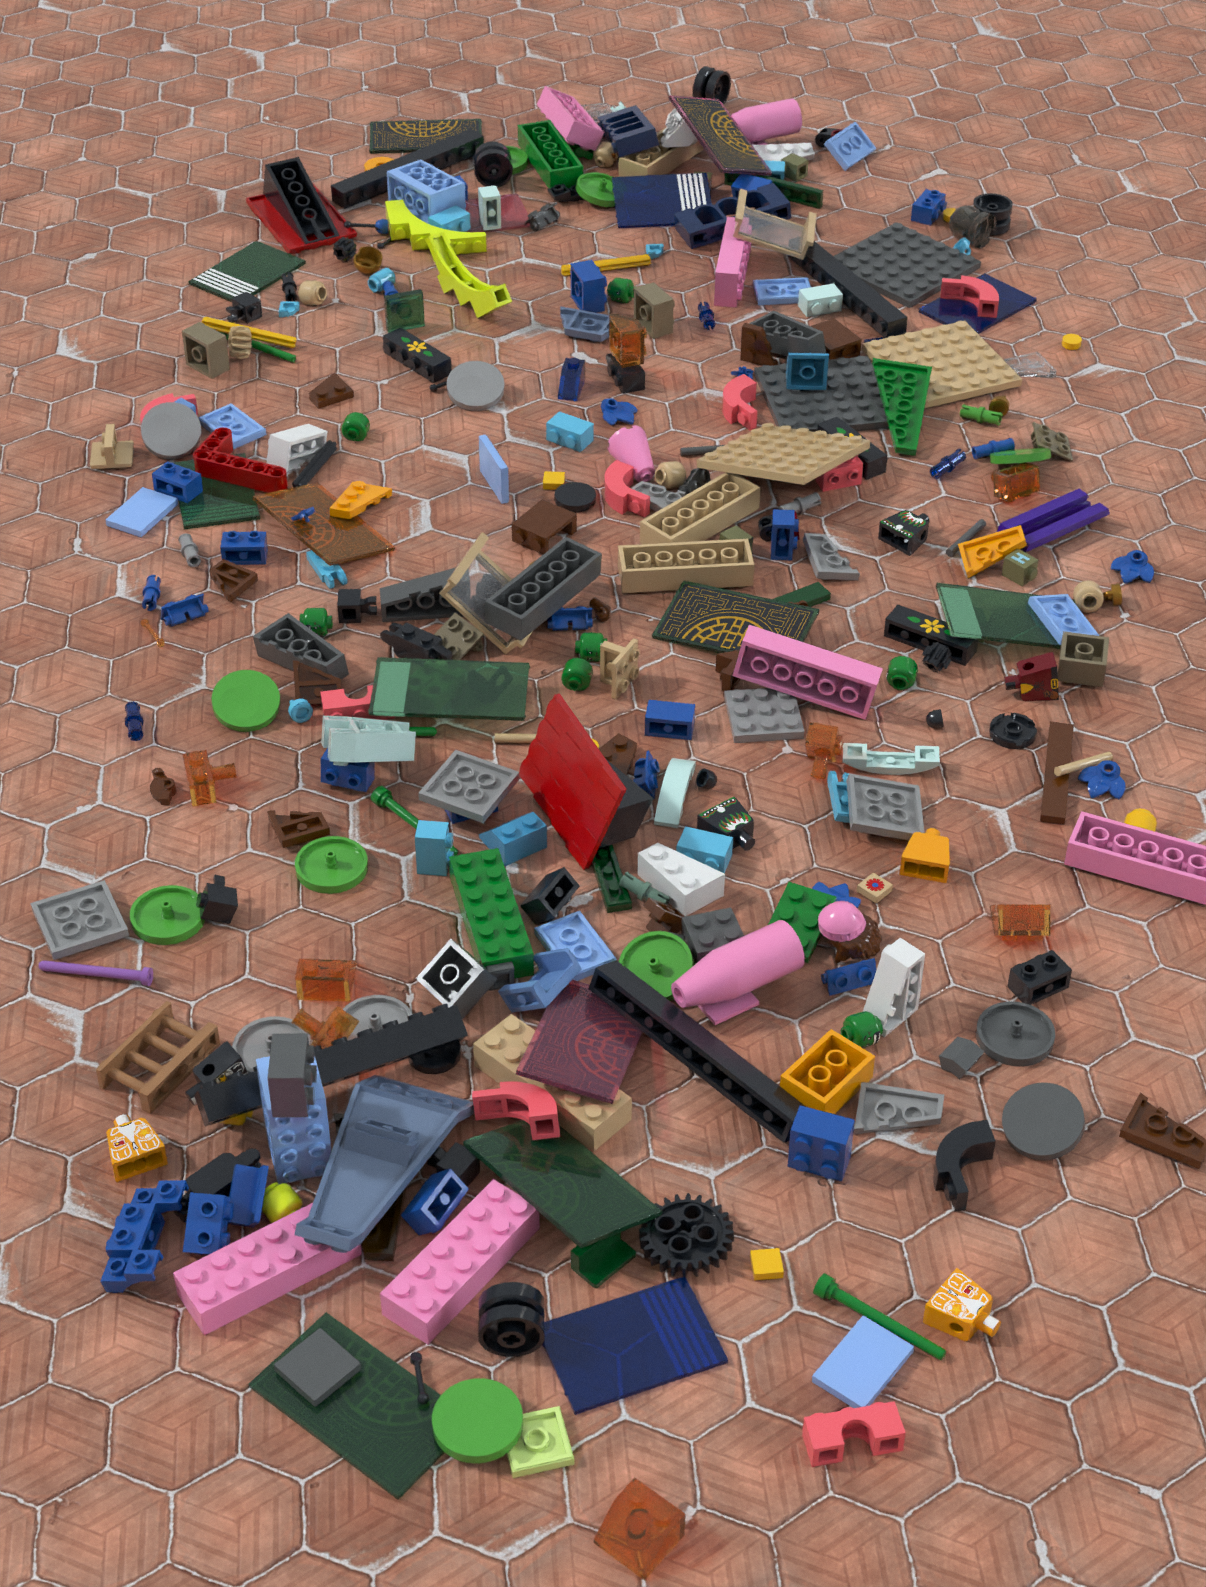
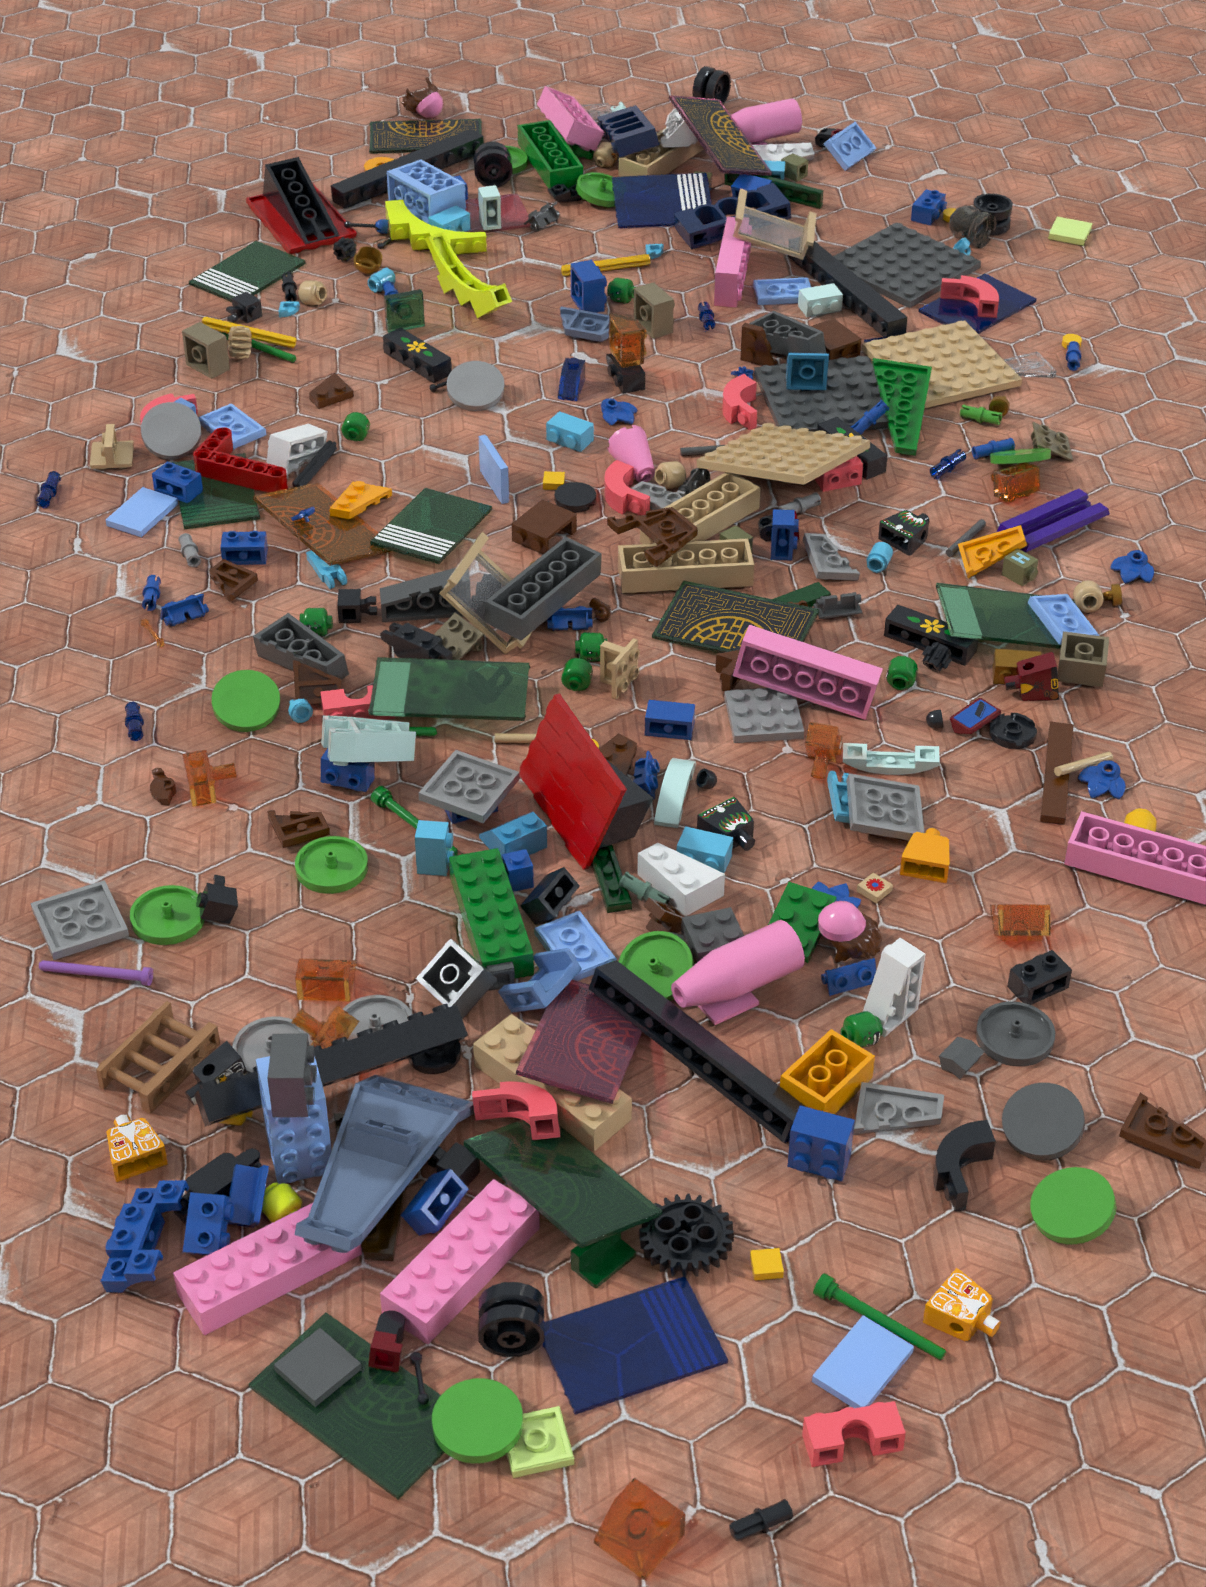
(48, 489): none -> clear blue pin
(386, 1342): none -> dark red leg
(426, 102): none -> hair
(431, 525): none -> clear green piece
(519, 870): none -> blue brick
(663, 526): none -> reddish brown wing
(761, 1520): none -> black axle
(830, 607): none -> dark grey hinge
(870, 417): none -> blue pin
(879, 557): none -> medium azure brick
(973, 716): none -> slope
(1005, 662): none -> pearl gold slope
(1070, 231): none -> yellowish green tile
(1073, 356): none -> blue pin
(1073, 1205): none -> bright green piece

